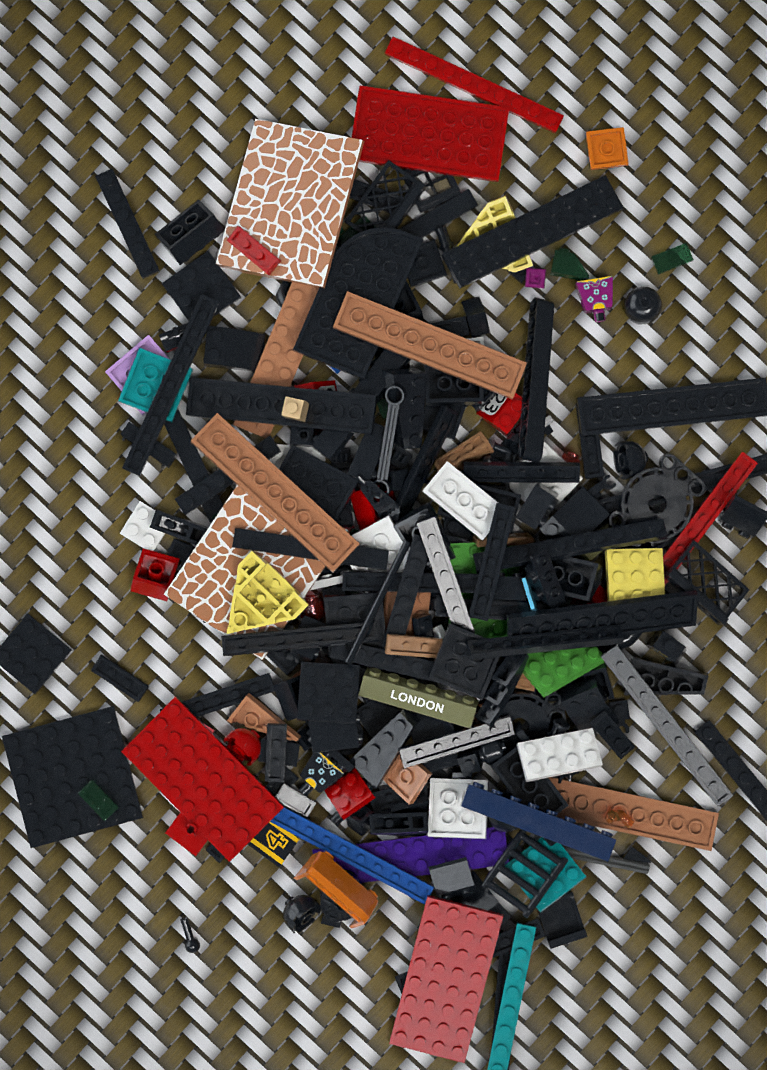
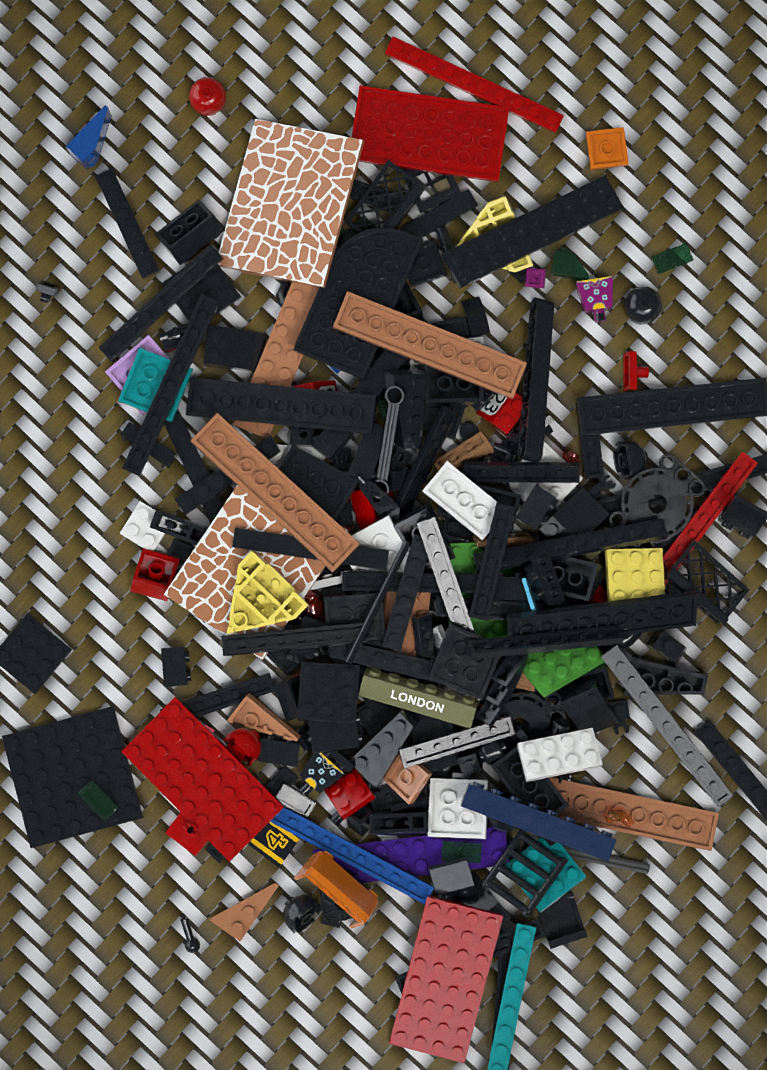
(48, 290): none -> black tile
(89, 141): none -> blue slope
(120, 678): black tile -> none
(161, 303): none -> black tile
(175, 666): none -> black brick
(207, 96): none -> red cylinder
(241, 916): none -> nougat wing
(253, 250): red tile -> none
(276, 752): black tile -> none
(295, 409): tan brick -> none
(412, 645): medium nougat tile -> none
(457, 850): none -> clear green plate
(468, 430): none -> black tile
(612, 734): black plate -> none
(632, 371): none -> red tile
(633, 854): black piece -> none

